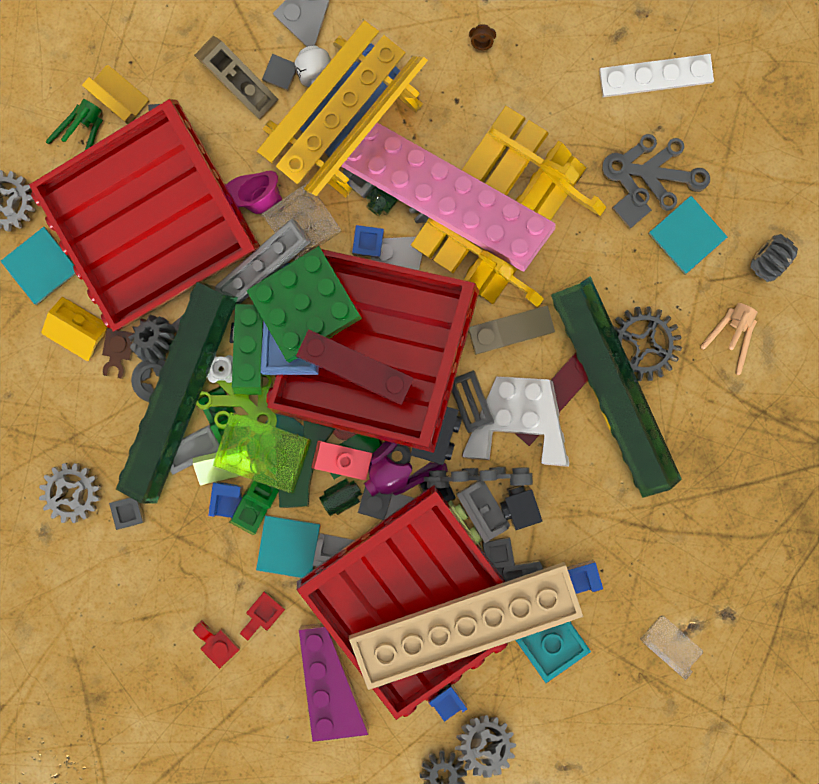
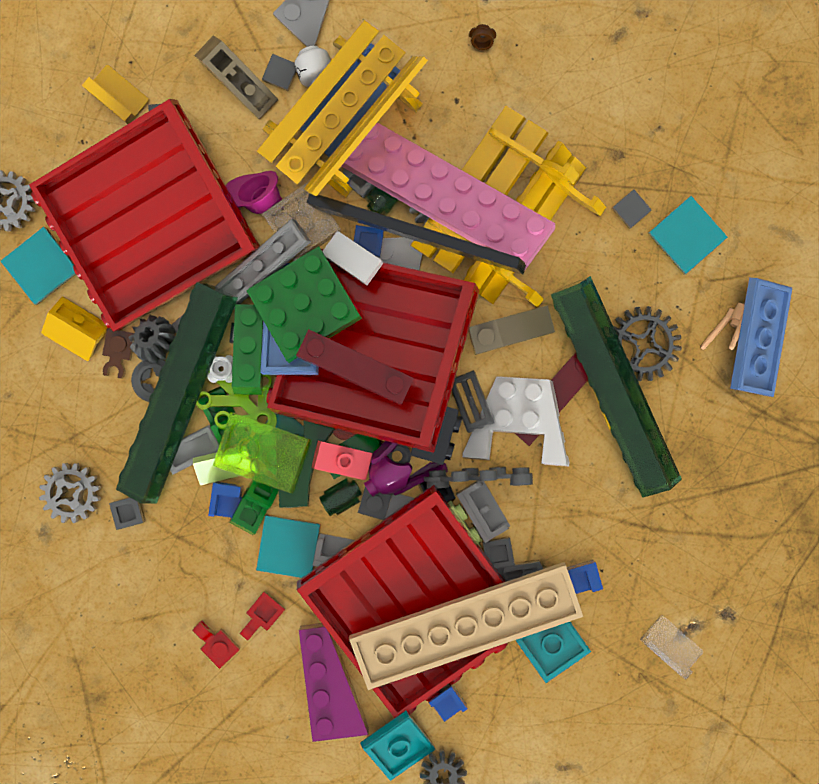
(83, 114): green plant -> none
(352, 258): none -> white tile
(397, 745): none -> teal tile
(418, 233): none -> black tile
(495, 754): light grey gear -> none
(520, 507): black brick -> none
(651, 172): dark grey plant -> none
(656, 75): white plate -> none
(761, 337): none -> medium blue tile
(774, 258): dark grey gear -> none

